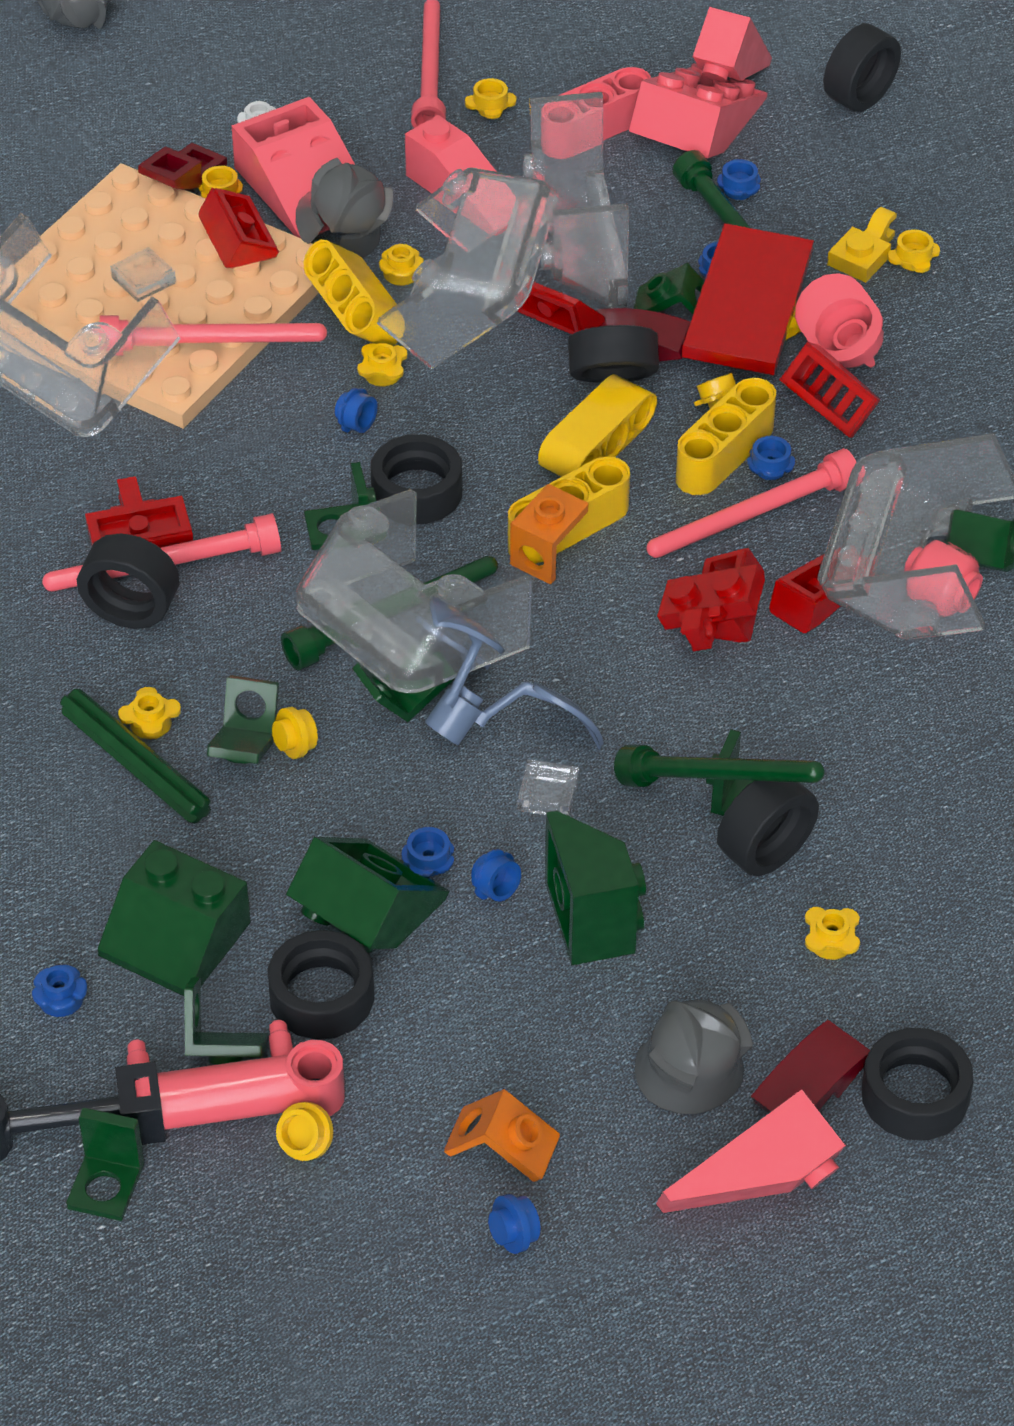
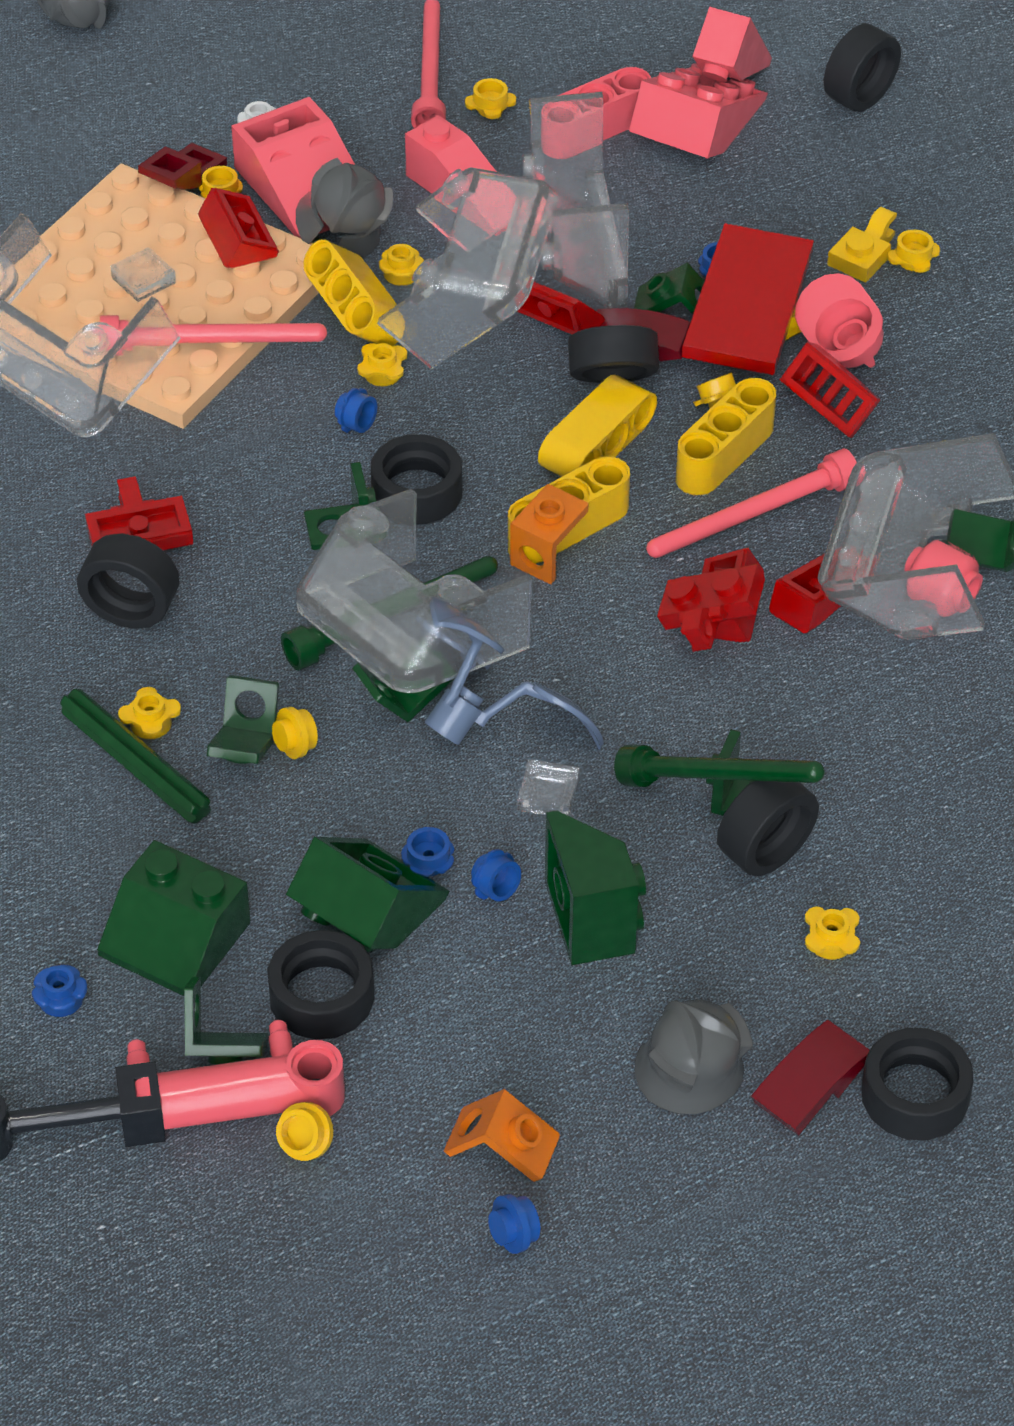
(111, 1150): dark green bracket -> none
(257, 537): coral piece -> none
(695, 173): dark green piece -> none
(739, 179): blue plate -> none
(766, 1160): coral slope -> none
(771, 457): blue plate -> none

